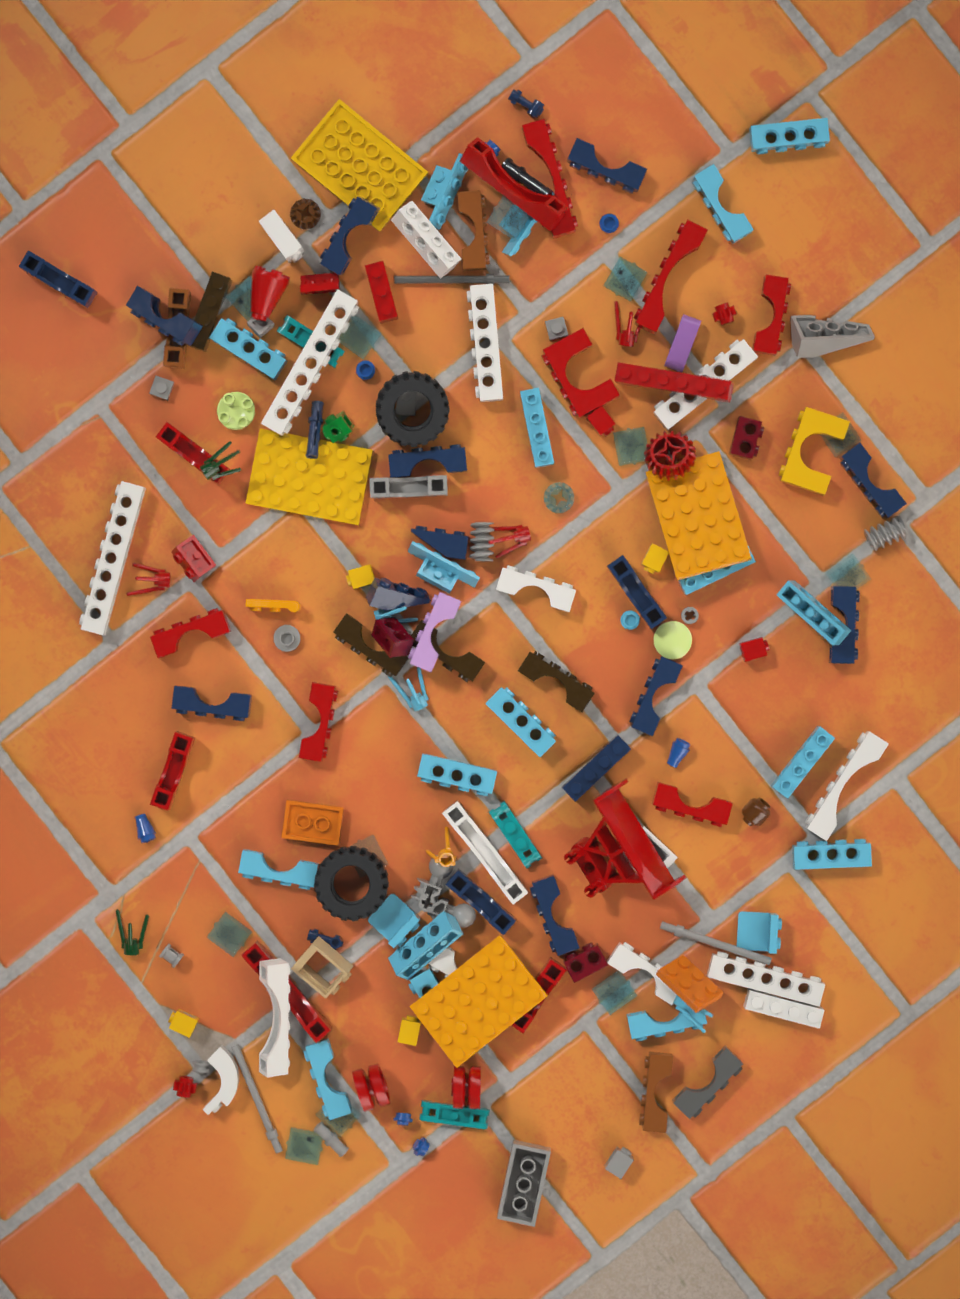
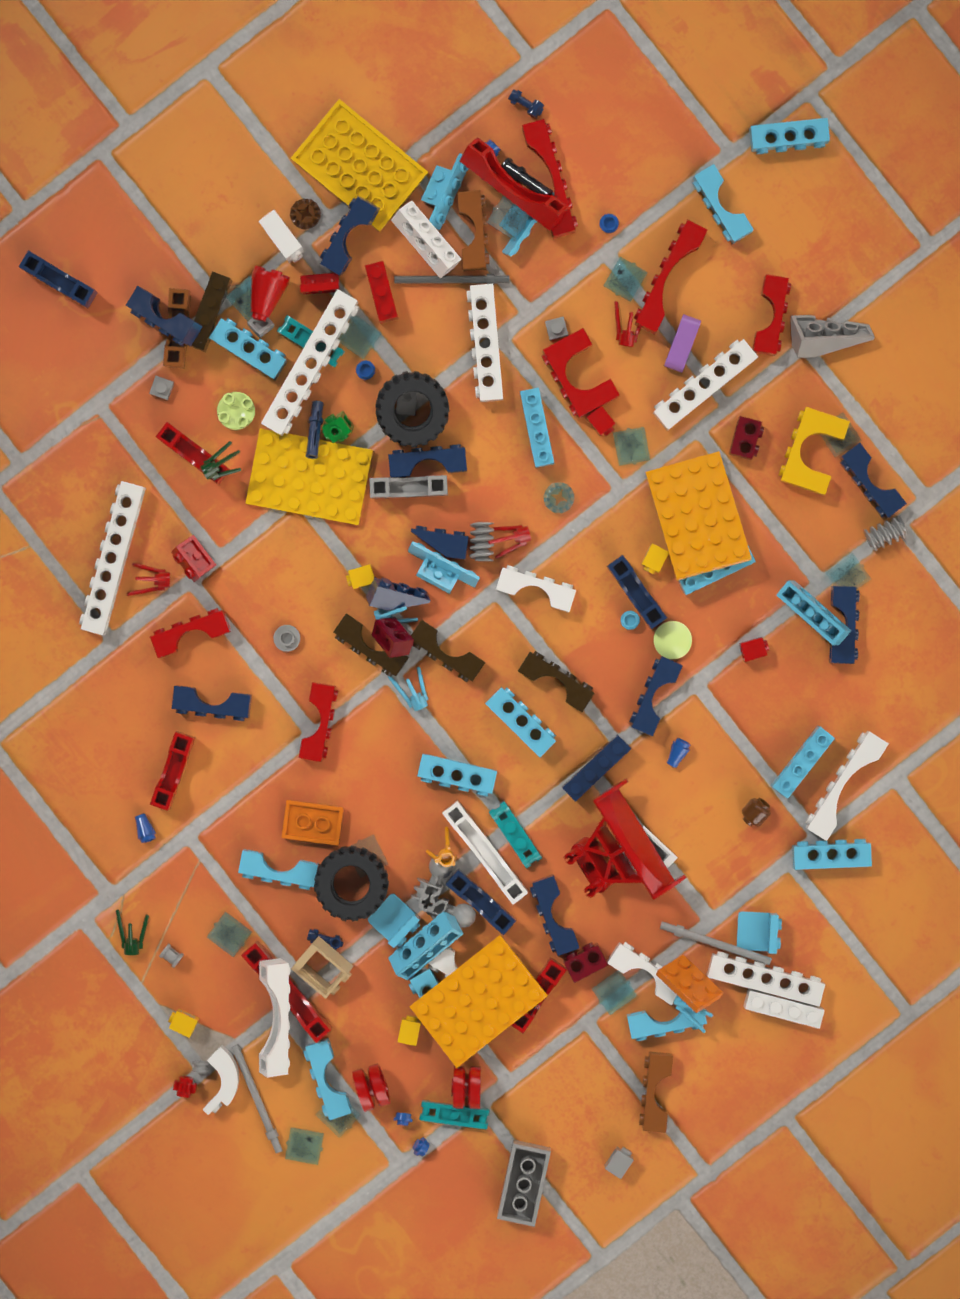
(273, 605): light orange plate -> none
(330, 1139): light grey pin -> none
(444, 608): lavender arch -> none
(584, 157): dark blue arch -> none
(674, 381): red arch -> none
(684, 450): red gear -> none
(690, 621): light grey bush -> none
(692, 1100): dark grey arch -> none
(715, 810): red arch -> none
(724, 313): red gear -> none

